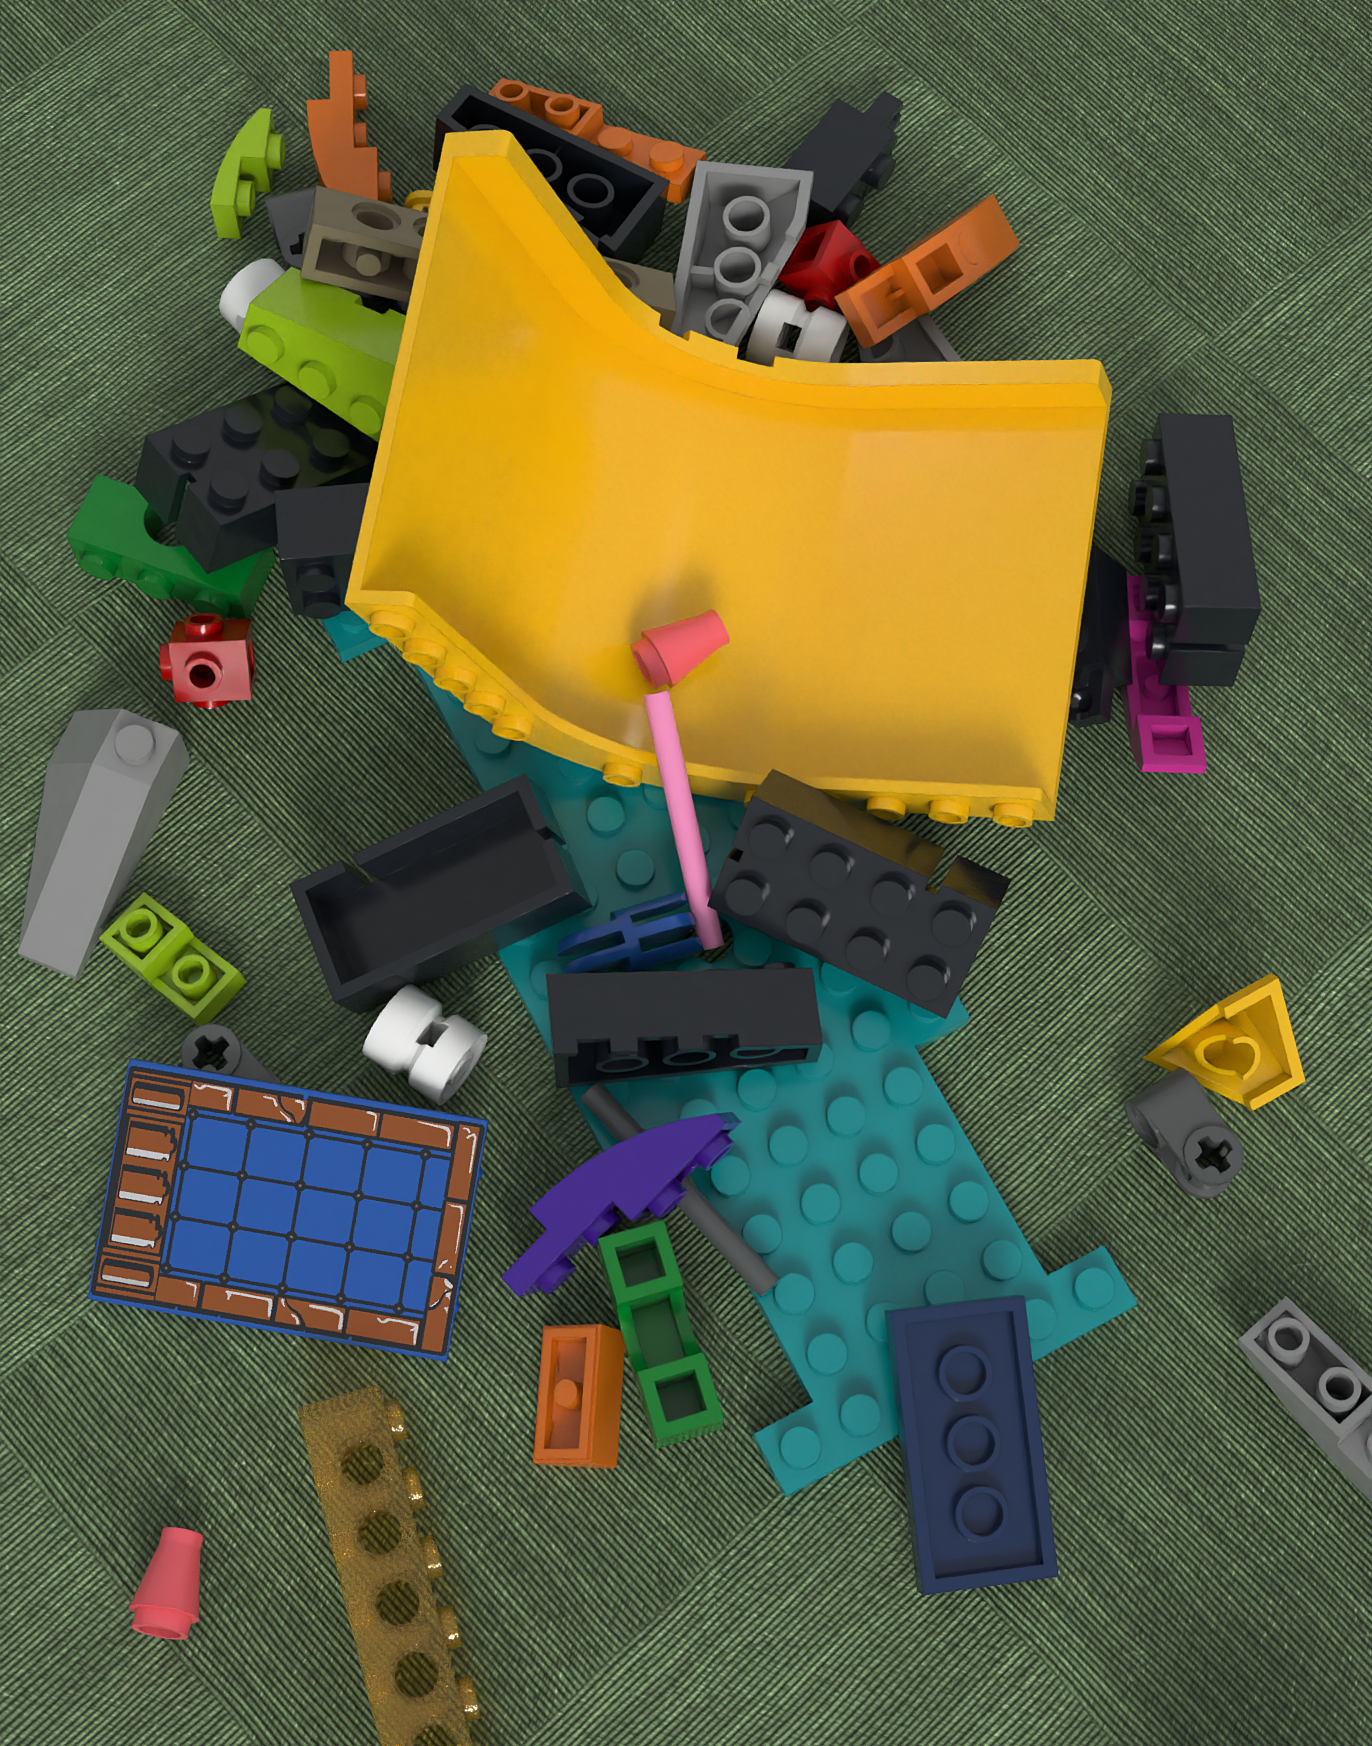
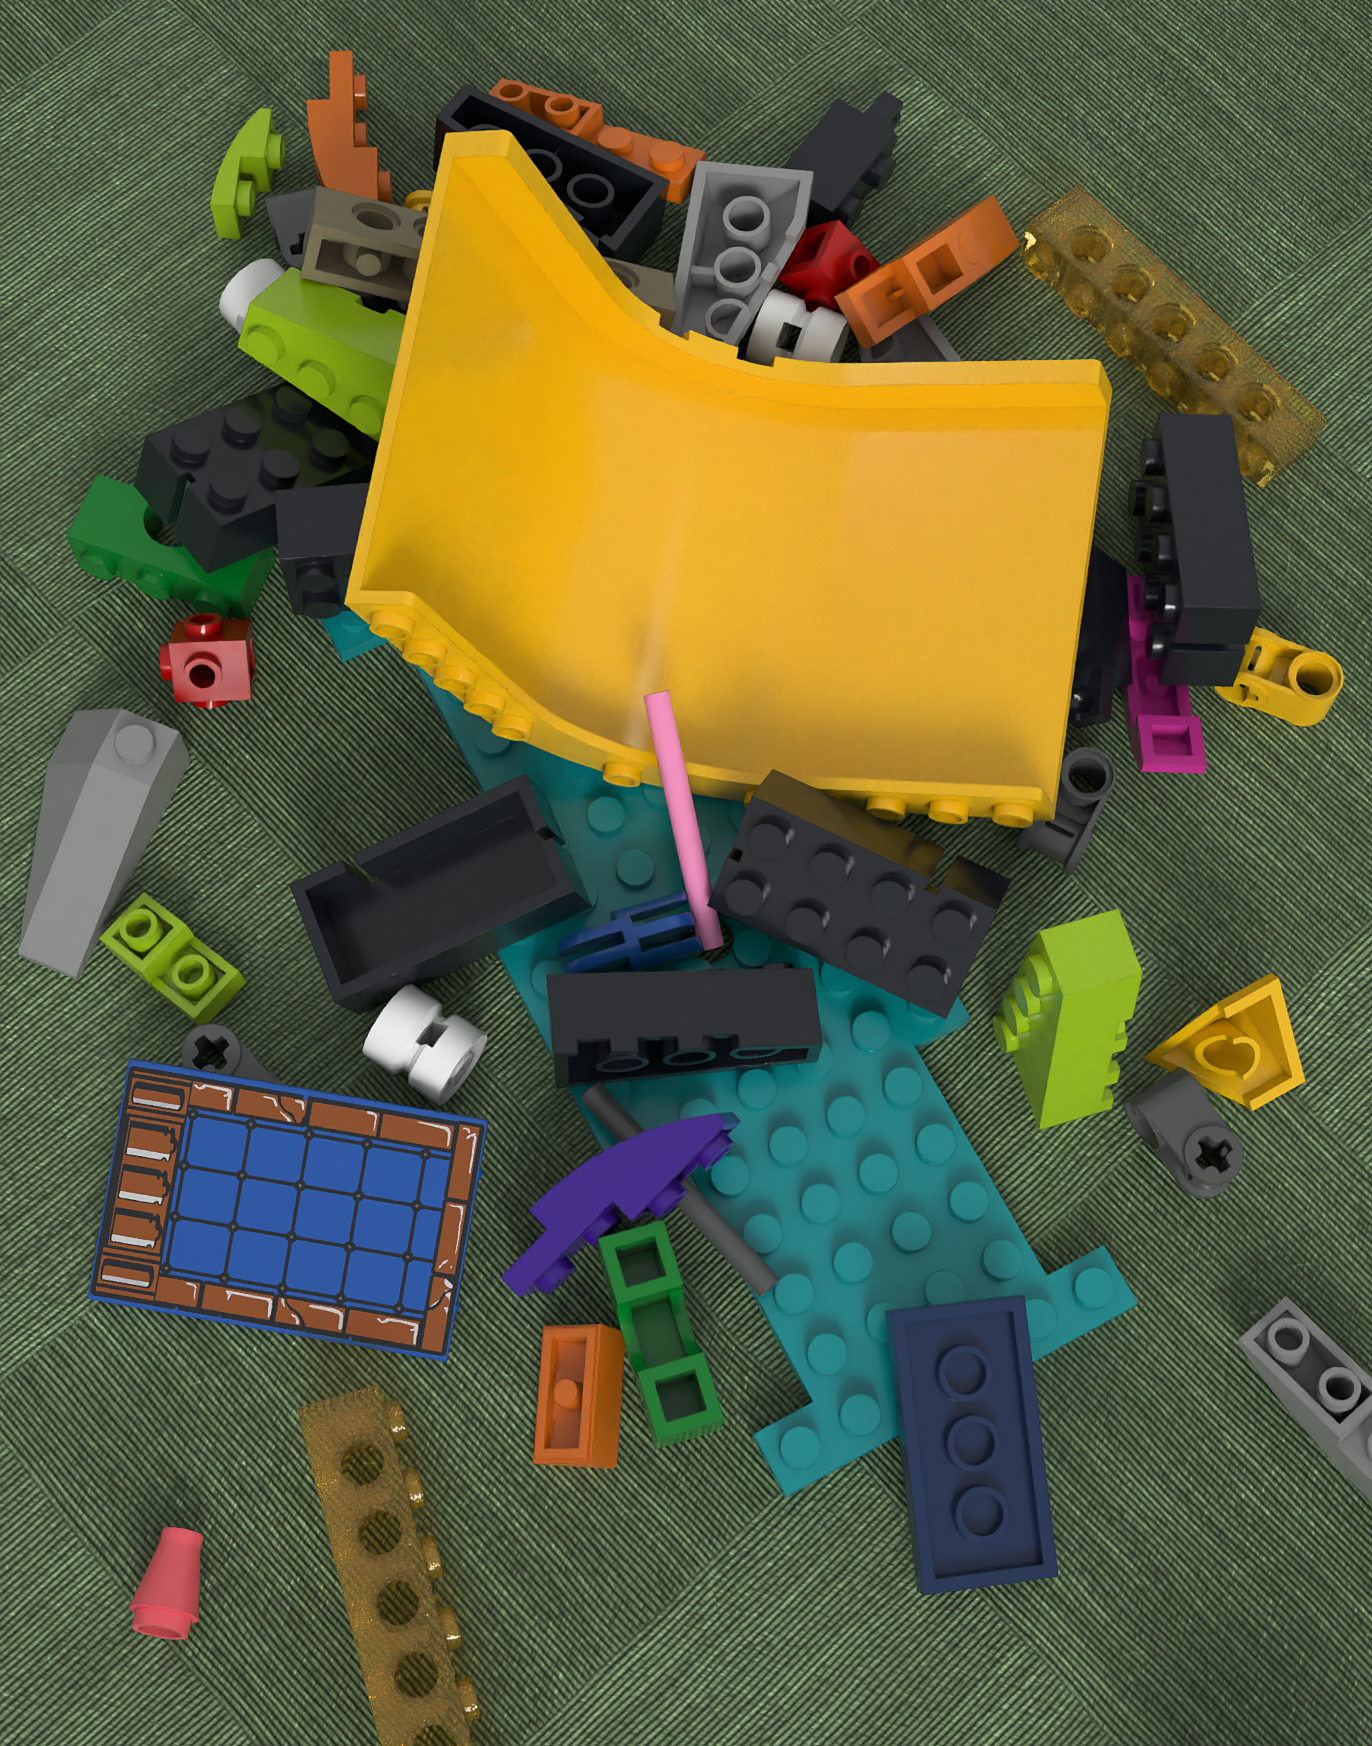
(677, 648): coral cone -> none
(1070, 1016): none -> lime wedge
(1075, 811): none -> dark grey piece
(1164, 306): none -> clear yellow brick
(1275, 676): none -> yellow piece

